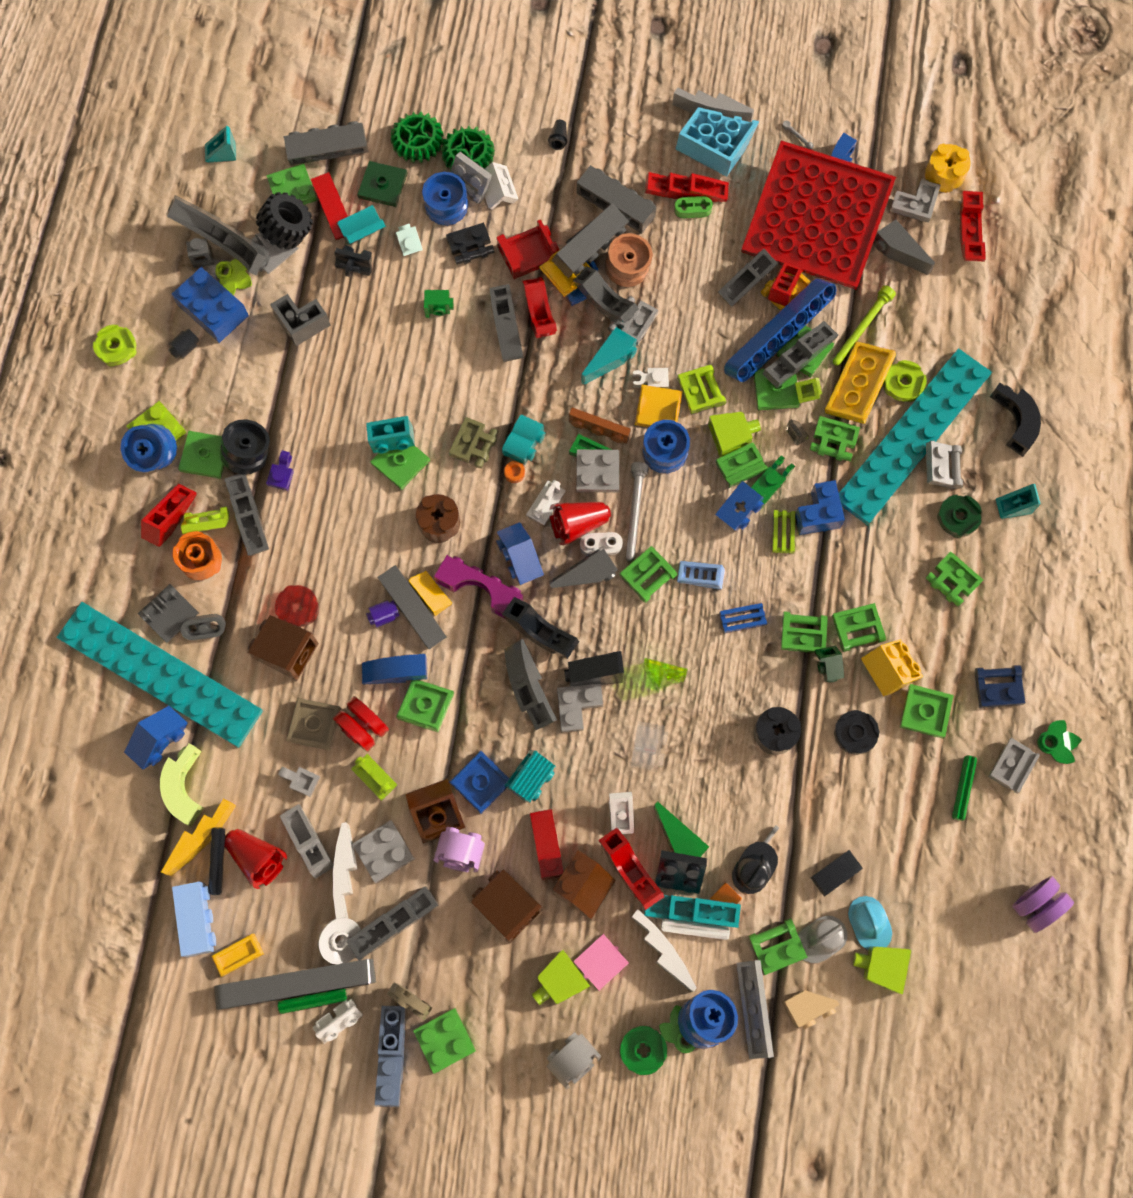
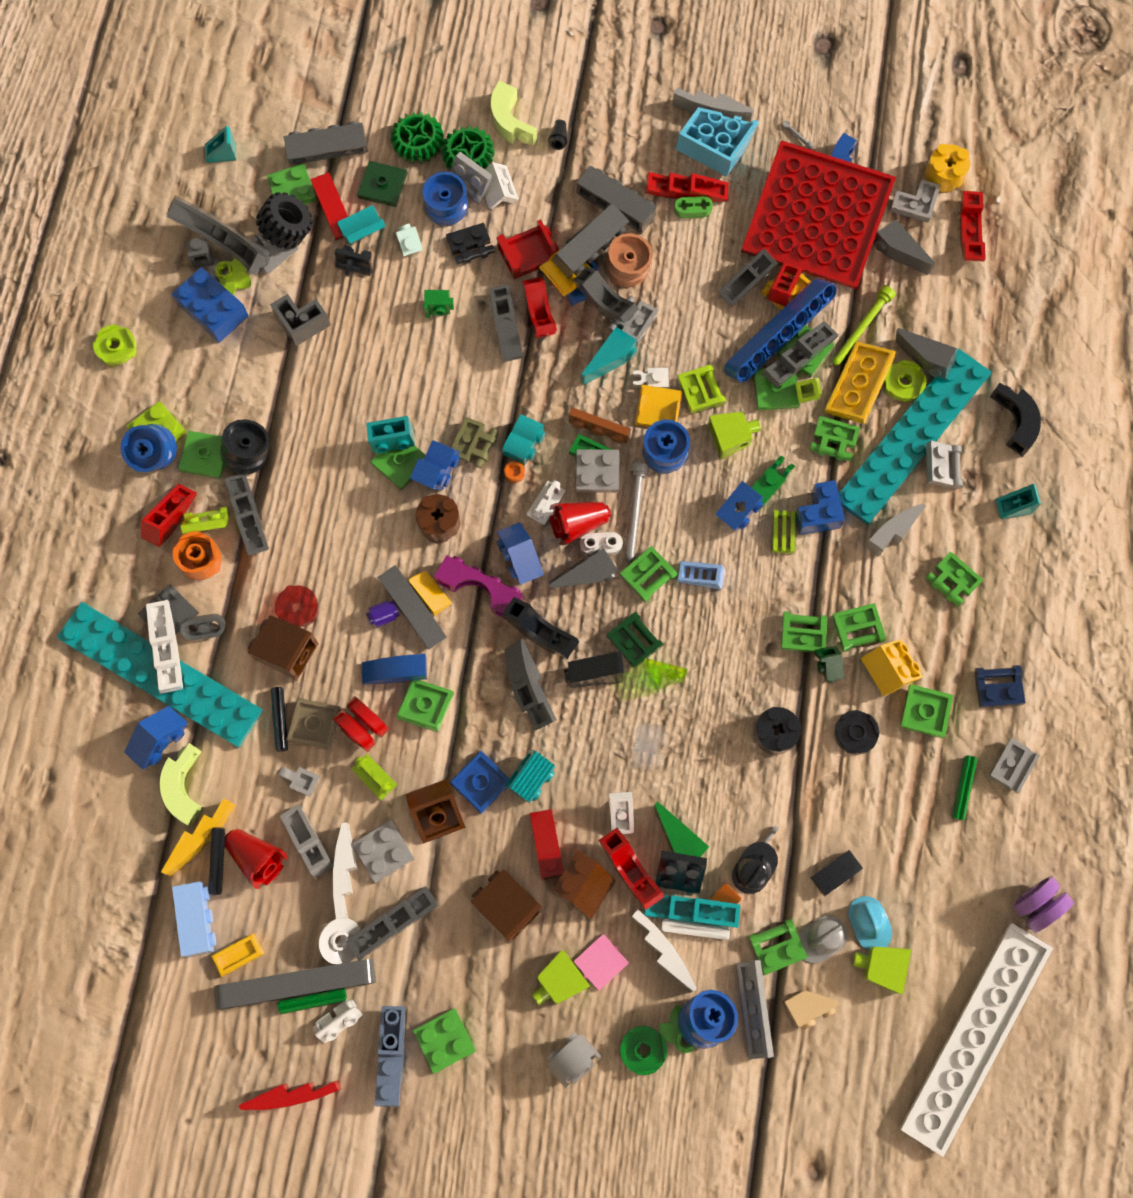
(164, 646): none -> white slope
(183, 344): black brick -> none
(279, 719): none -> black axle
(281, 475): dark purple plate -> none
(283, 1097): none -> red slope
(409, 1000): dark tan plate -> none
(436, 466): none -> blue brick
(459, 850): lavender brick -> none
(507, 126): none -> yellowish green arch
(572, 702): light grey plate -> none
(629, 644): none -> dark green plate
(741, 465): bright green plate -> none
(760, 613): blue tile -> none
(796, 432): clear smoke slope -> none
(894, 529): none -> light grey slope
(929, 354): none -> dark grey slope
(958, 527): dark green plate -> none
(976, 1039): none -> white plate
(1061, 742): green plate -> none

